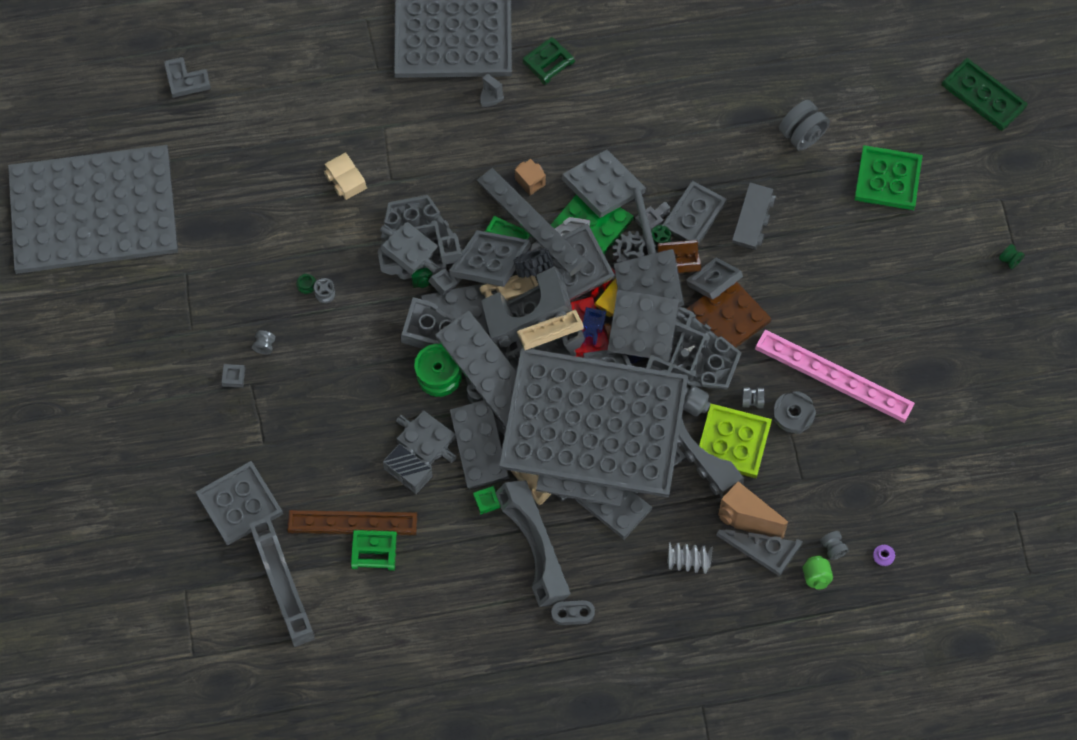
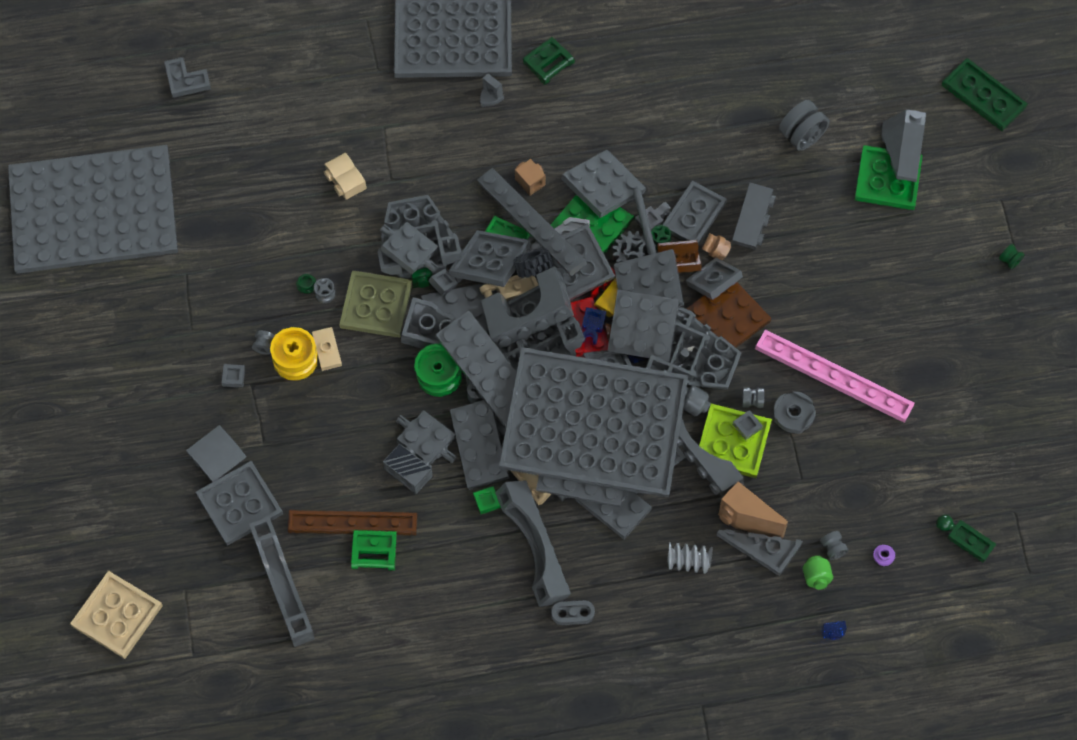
(116, 614): none -> tan plate
(216, 453): none -> dark grey slope
(294, 353): none -> yellow wheel
(327, 349): none -> tan plate
(376, 304): none -> olive plate
(550, 330): tan plate -> none
(717, 246): none -> medium nougat piece
(747, 425): none -> dark grey plate
(834, 630): none -> clear blue plate
(904, 142): none -> dark grey wedge
(966, 537): none -> dark green plate

